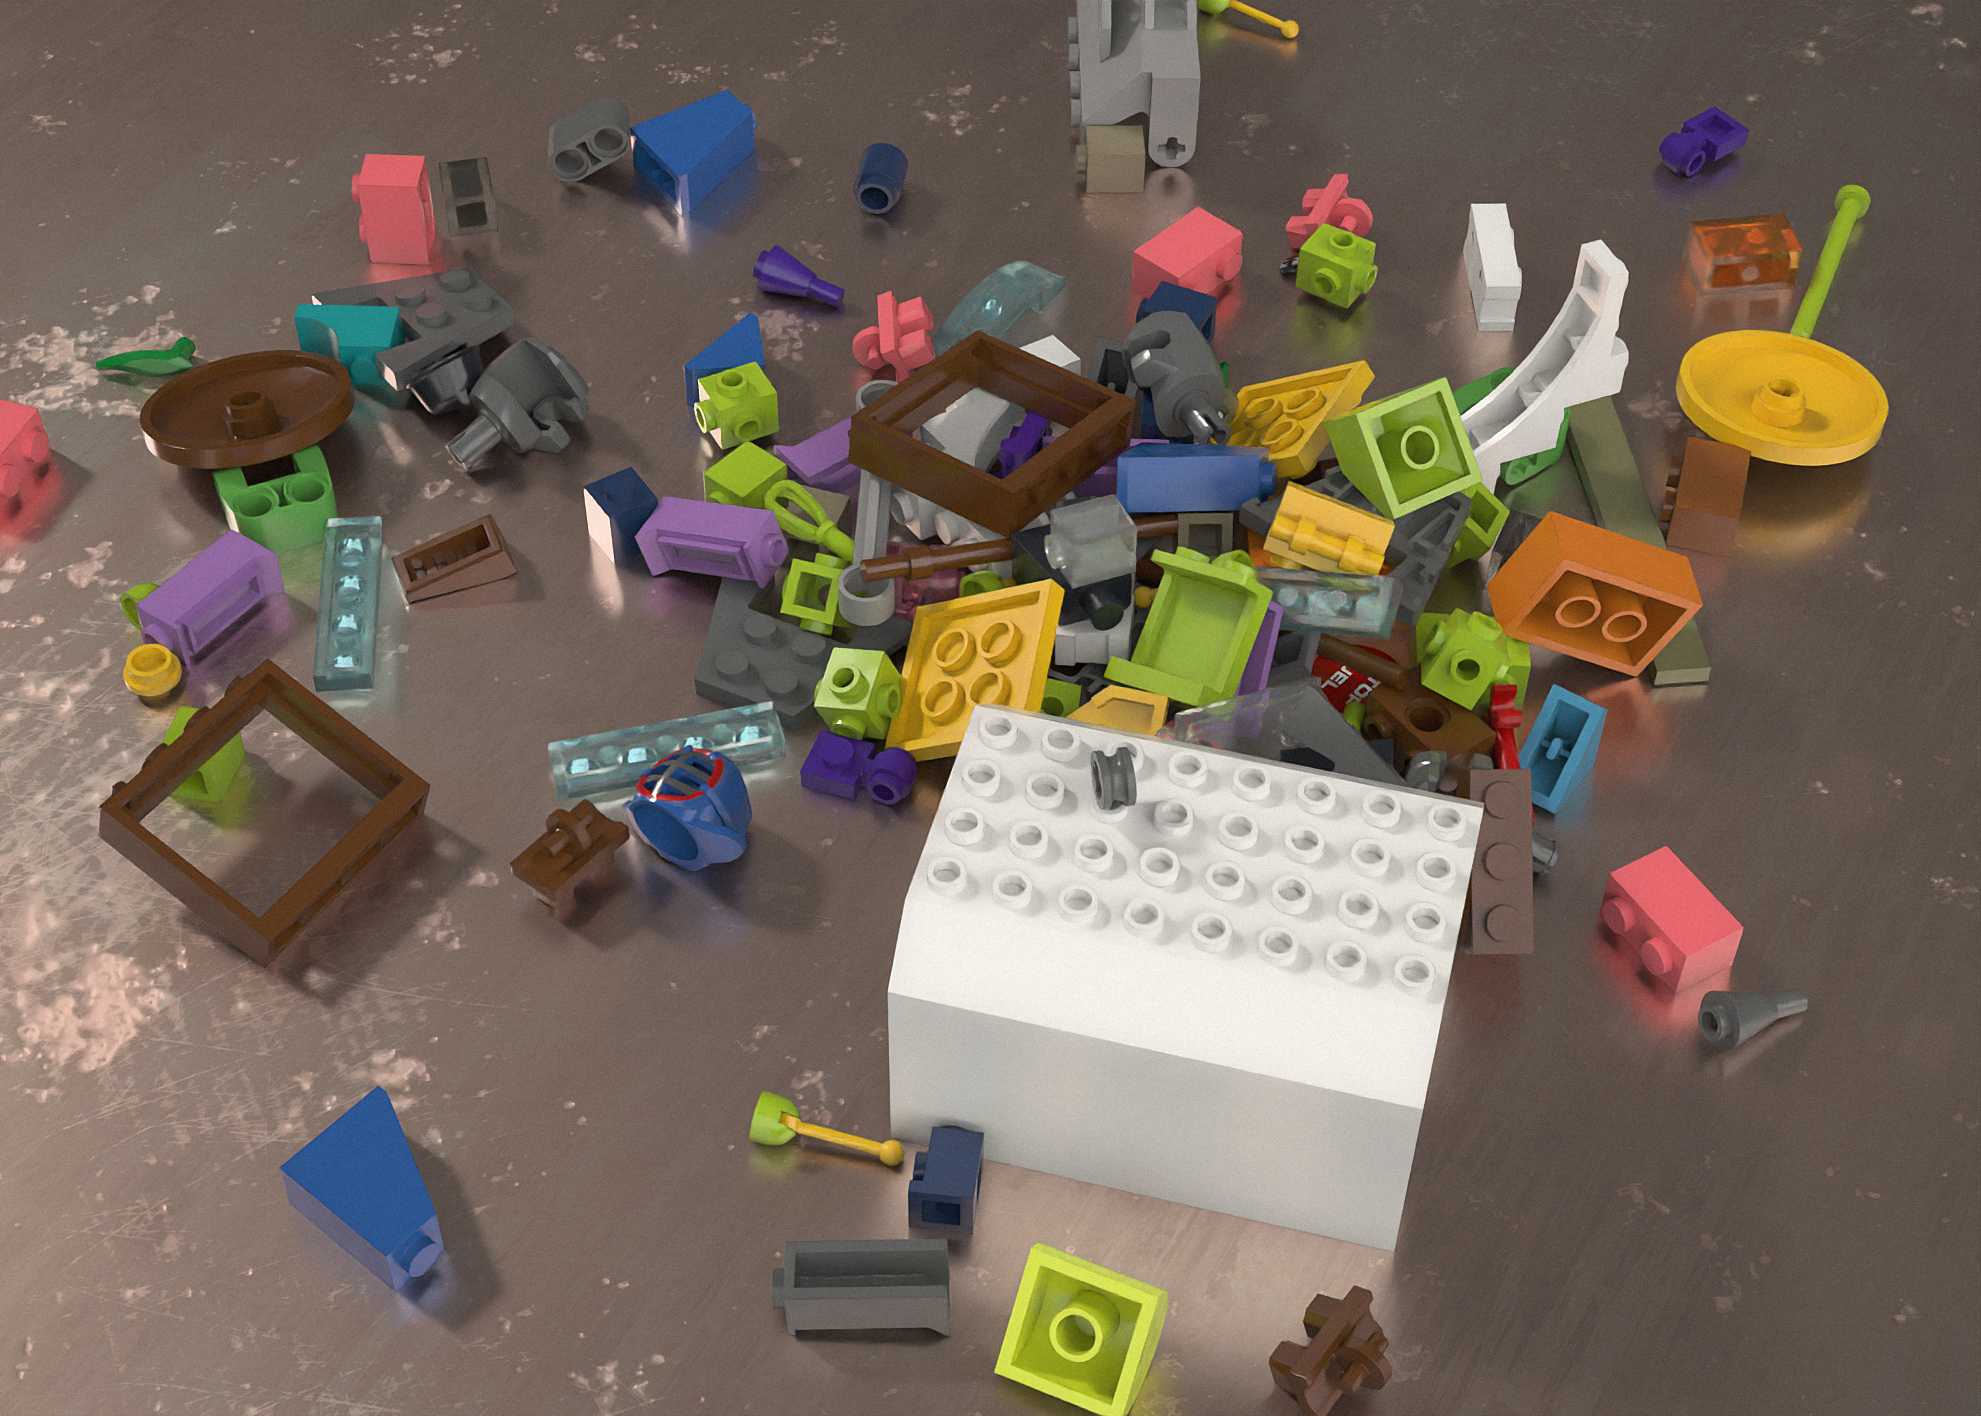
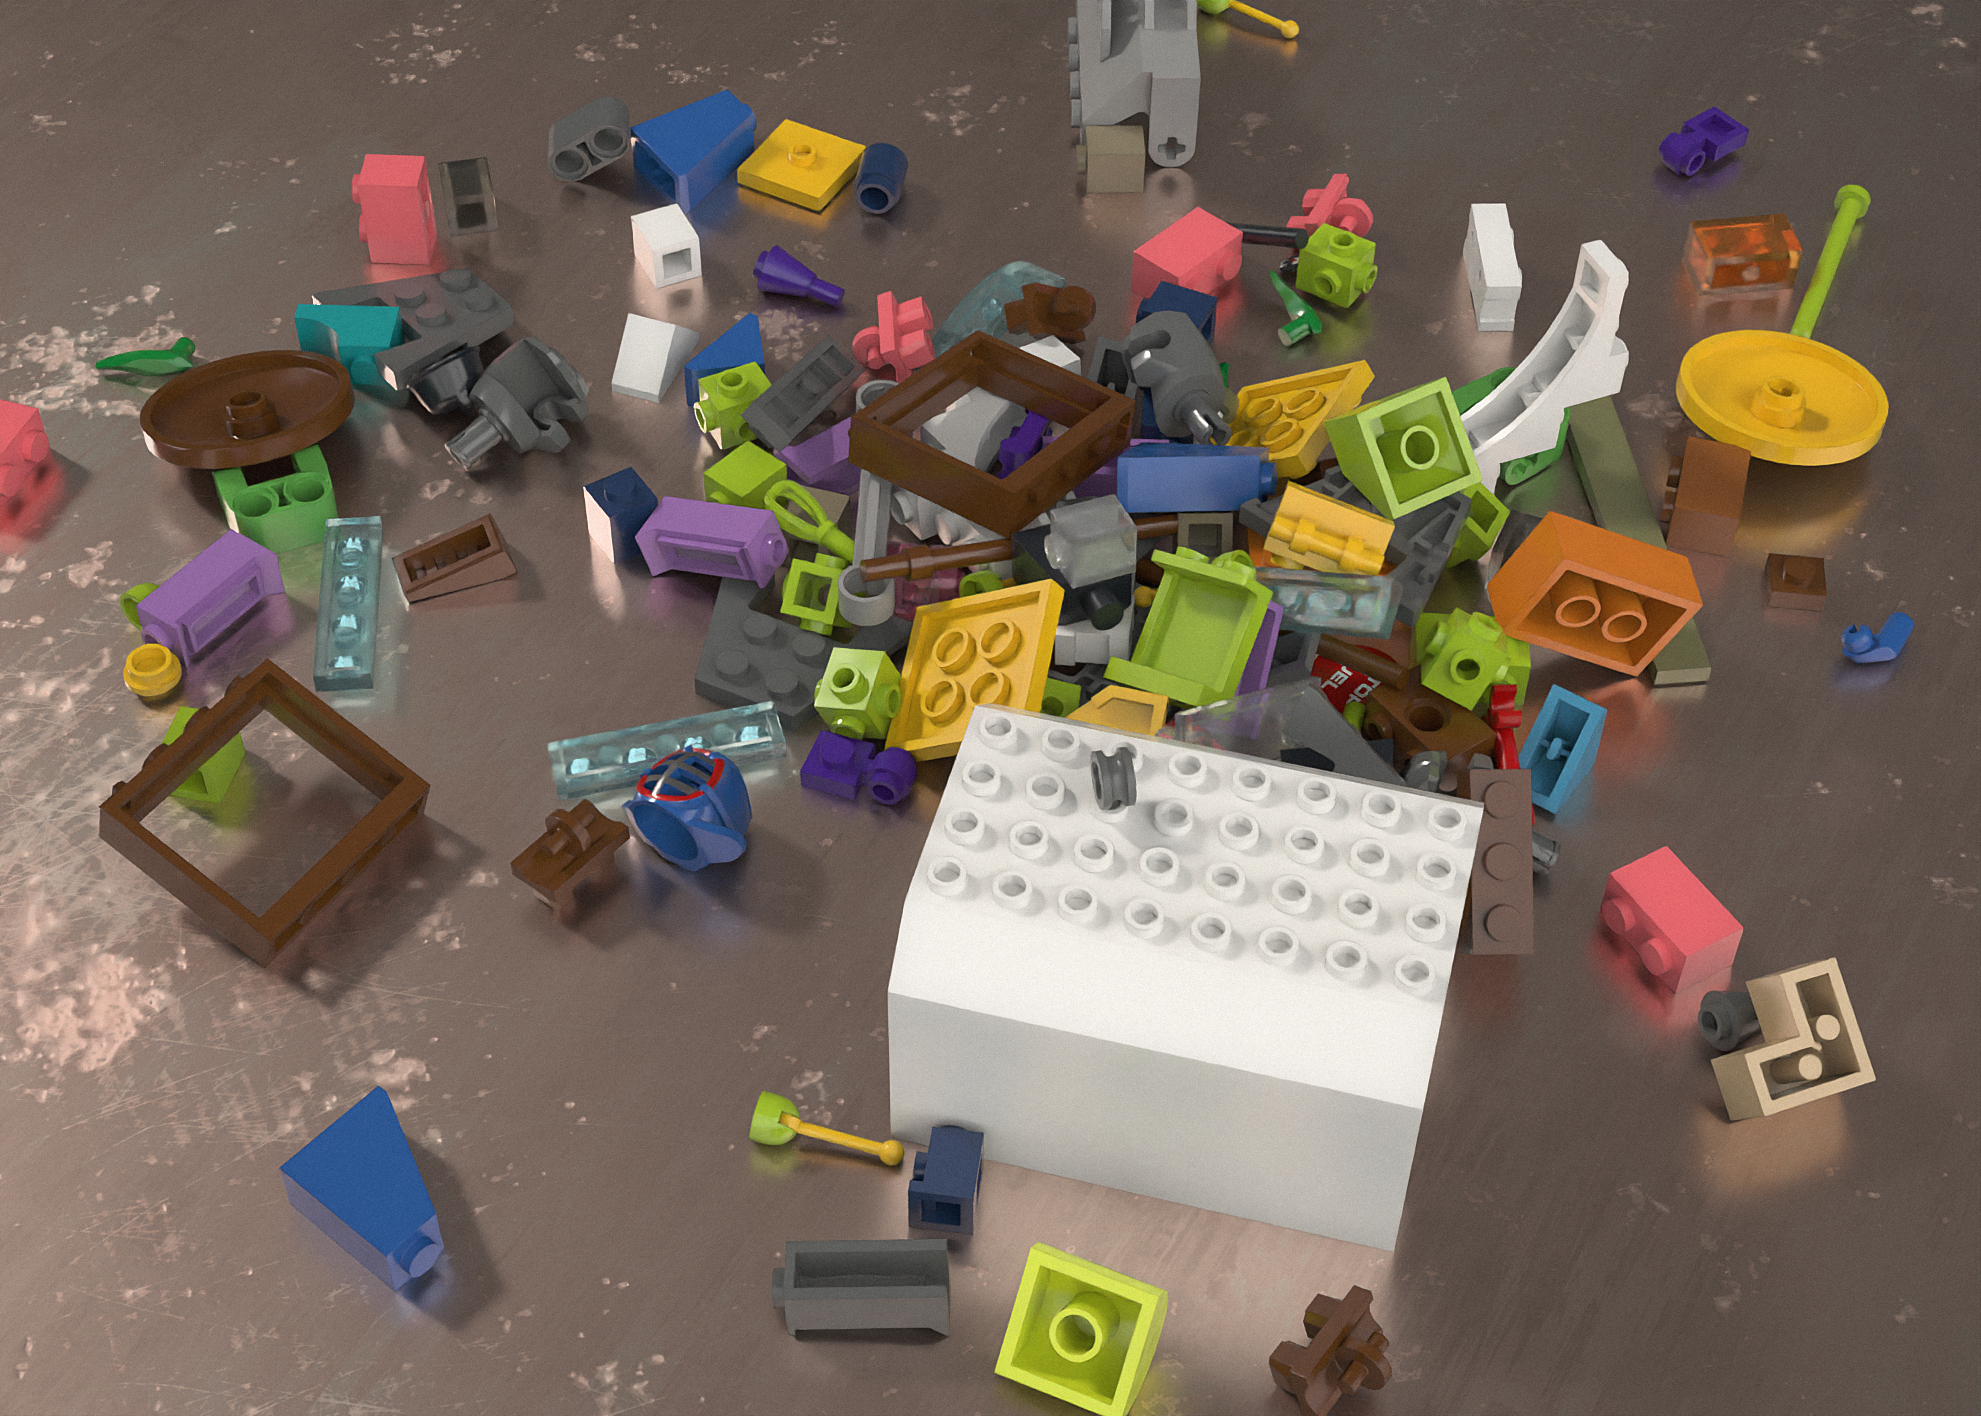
(651, 357): none -> white slope
(666, 246): none -> white brick
(801, 165): none -> yellow plate
(802, 394): none -> dark grey hinge
(1051, 312): none -> reddish brown hips
(1272, 235): none -> black bar
(1303, 316): none -> green bar
(1795, 582): none -> reddish brown plate
(1808, 1044): none -> tan brick
(1884, 646): none -> blue arm

